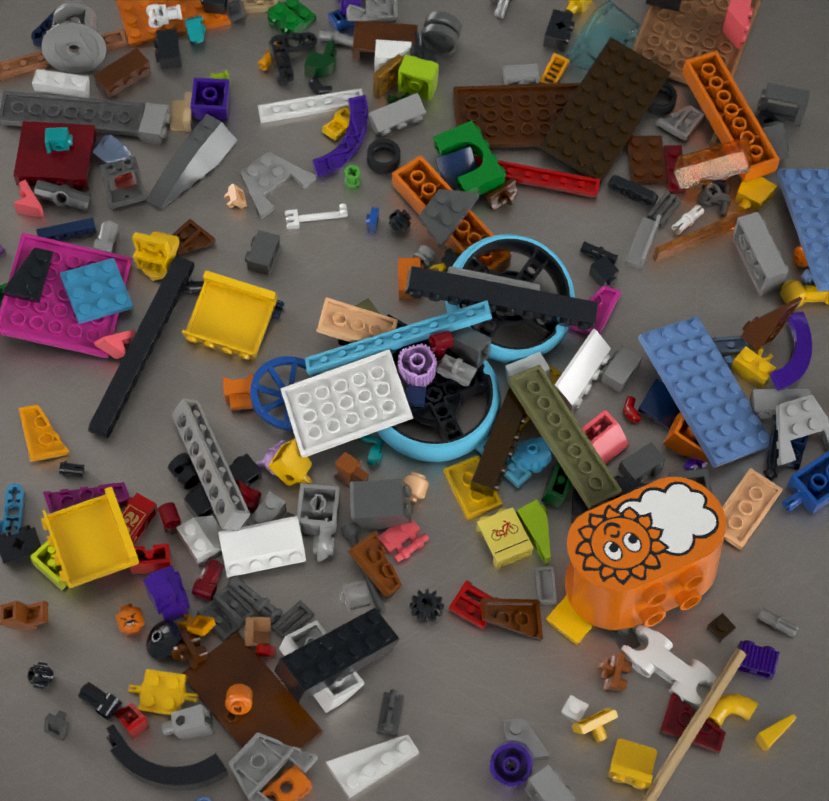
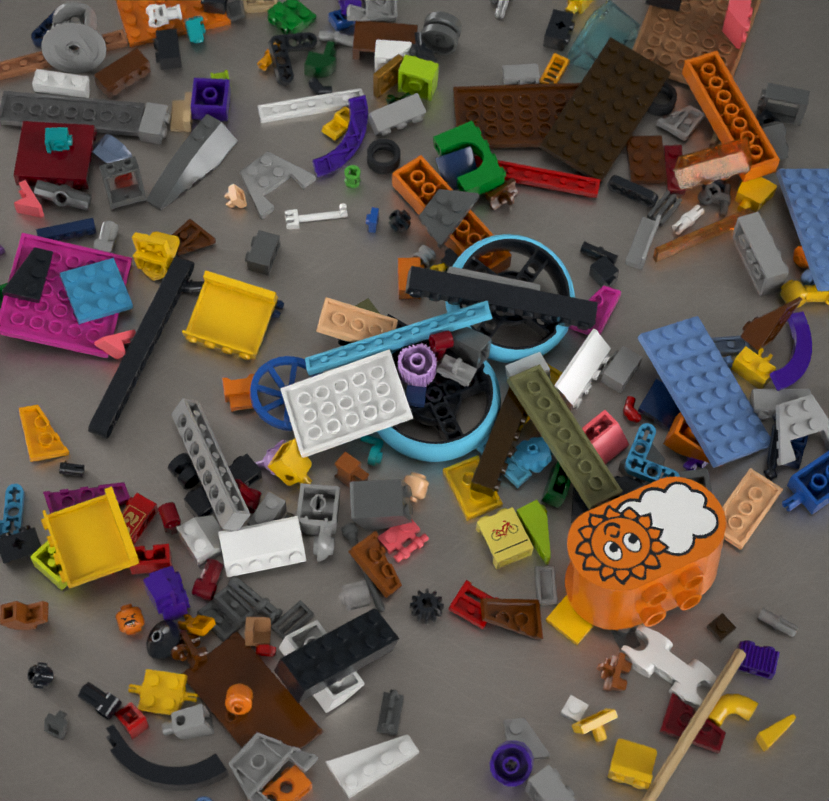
(640, 458): none -> dark azure beam

